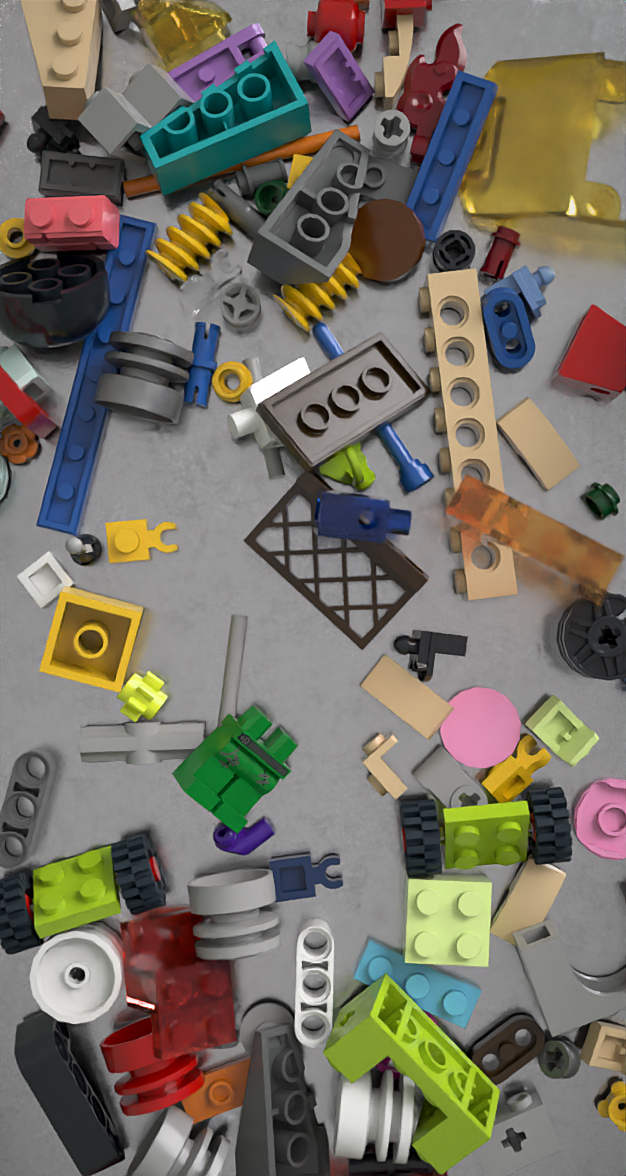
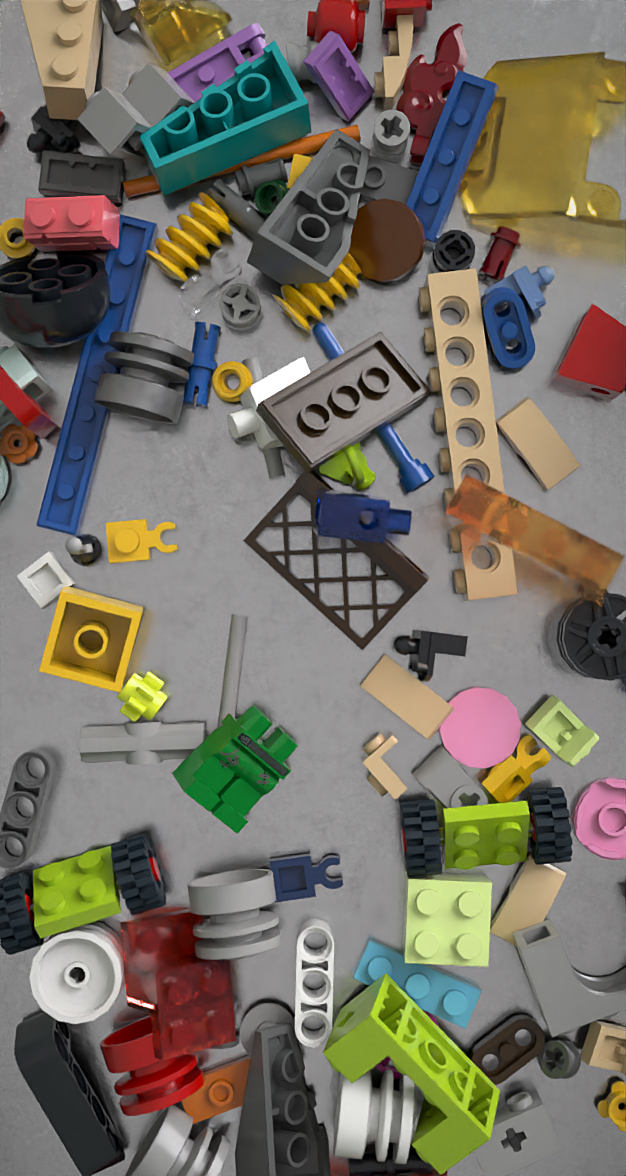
(245, 840): dark purple arm -> none
(602, 500): dark green plate -> none

